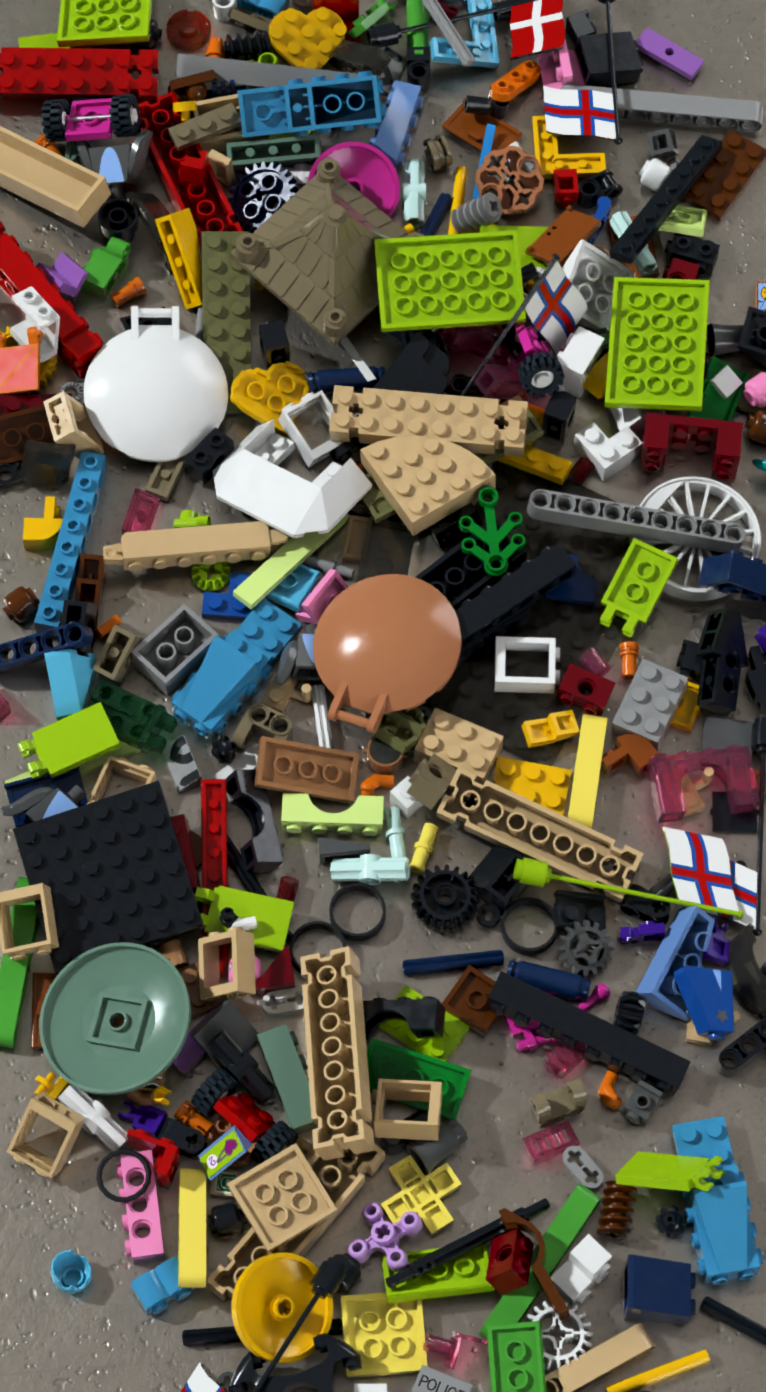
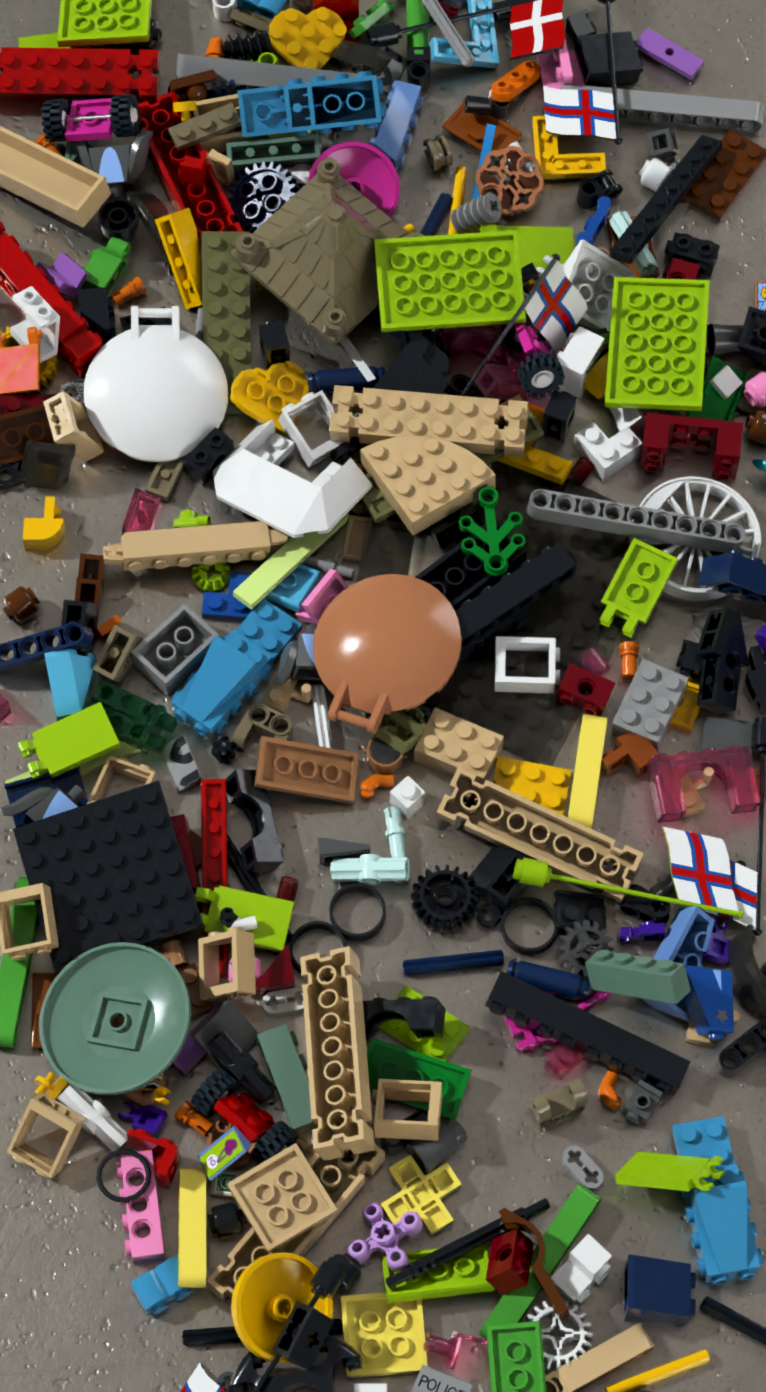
(70, 1272): medium azure hair -> none
(71, 540): dark azure brick -> none
(98, 311): none -> black slope
(183, 1137): black piece -> none
(188, 41): clear red tile -> none
(246, 760): white sticker -> none
(303, 1335): none -> black brick
(362, 817): yellowish green arch -> none
(414, 193): light aqua piece -> none
(423, 848): light yellow pin -> none
(431, 780): dark tan brick -> none
(469, 998): reddish brown plate -> none
(535, 1157): clear pink slope -> none
(550, 729): yellow slope -> none
(565, 186): red brick -> none
(569, 230): dark orange door -> none
(578, 589): dark blue tile -> none
(615, 1210): reddish brown piece -> none
(630, 1011): black gear -> none
(638, 976): none -> sand green brick
(671, 1221): black plant -> none
(686, 221): yellowish green tile -> none
(725, 821): black piece -> none

